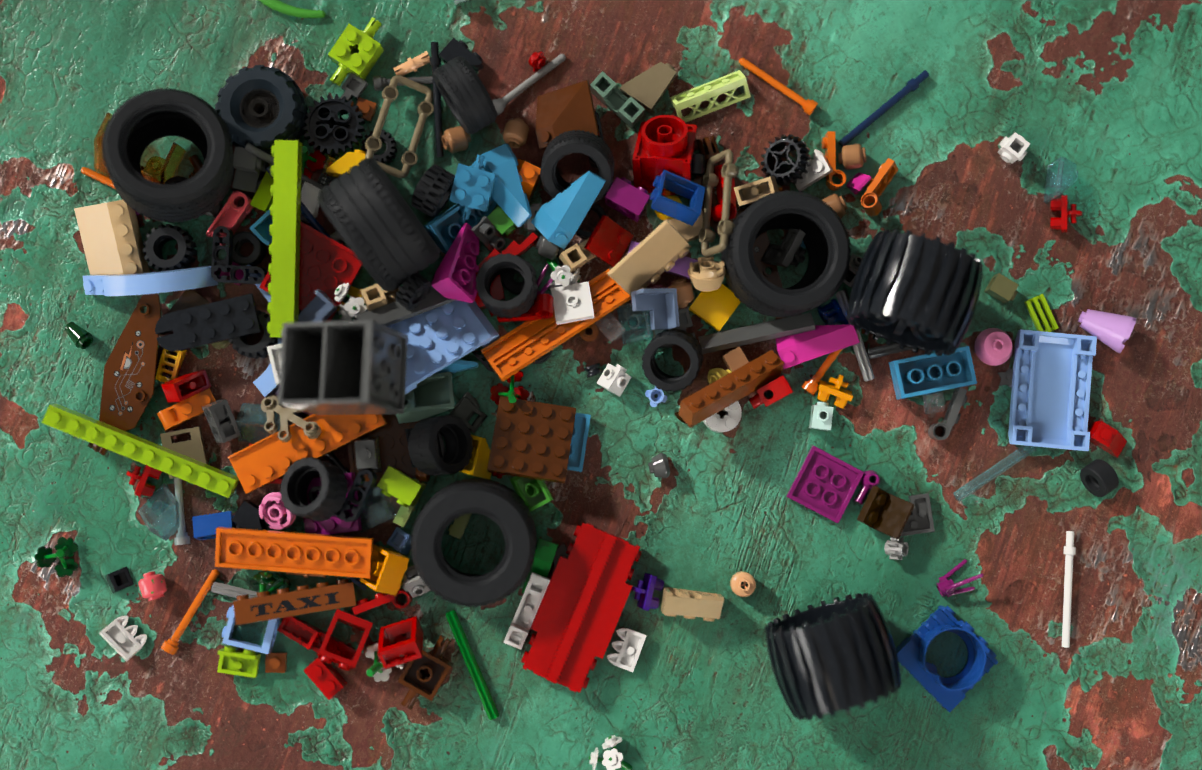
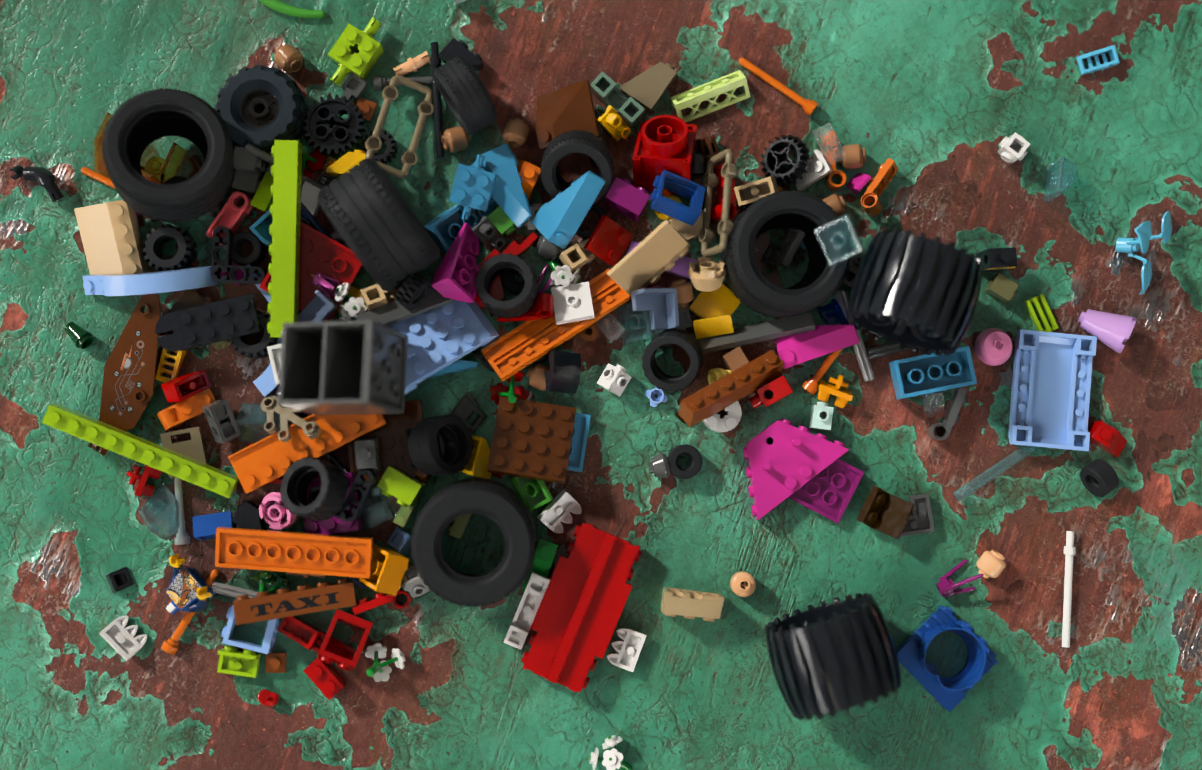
(40, 175): none -> black arm
(64, 548): dark green plant -> none
(152, 586): coral head -> none
(186, 588): none -> torso
(267, 698): none -> red piece
(288, 58): none -> medium nougat head
(324, 283): none -> flat silver piece
(410, 648): red window -> none
(426, 685): reddish brown brick -> none
(429, 398): sand green slope -> none
(433, 191): black tyre -> none
(472, 665): green axle -> none
(501, 103): light grey piece -> none
(537, 61): red plate -> none
(537, 376): none -> medium nougat head
(559, 511): none -> white plate
(564, 372): none -> black slope
(593, 370): black bush -> none
(614, 124): none -> yellow hips
(645, 590): dark purple hips -> none
(696, 461): none -> black tyre
(713, 326): none -> yellow slope
(786, 463): none -> dark pink piece
(829, 144): none -> clear plate
(839, 240): none -> clear light blue slope
(867, 485): magenta bar -> none
(896, 548): light grey gear -> none
(910, 86): dark blue bar -> none
(991, 564): none -> light nougat head
(998, 259): none -> black torso
(1061, 223): red hips -> none
(1113, 56): none -> medium azure slope
(1144, 232): none -> medium azure plant

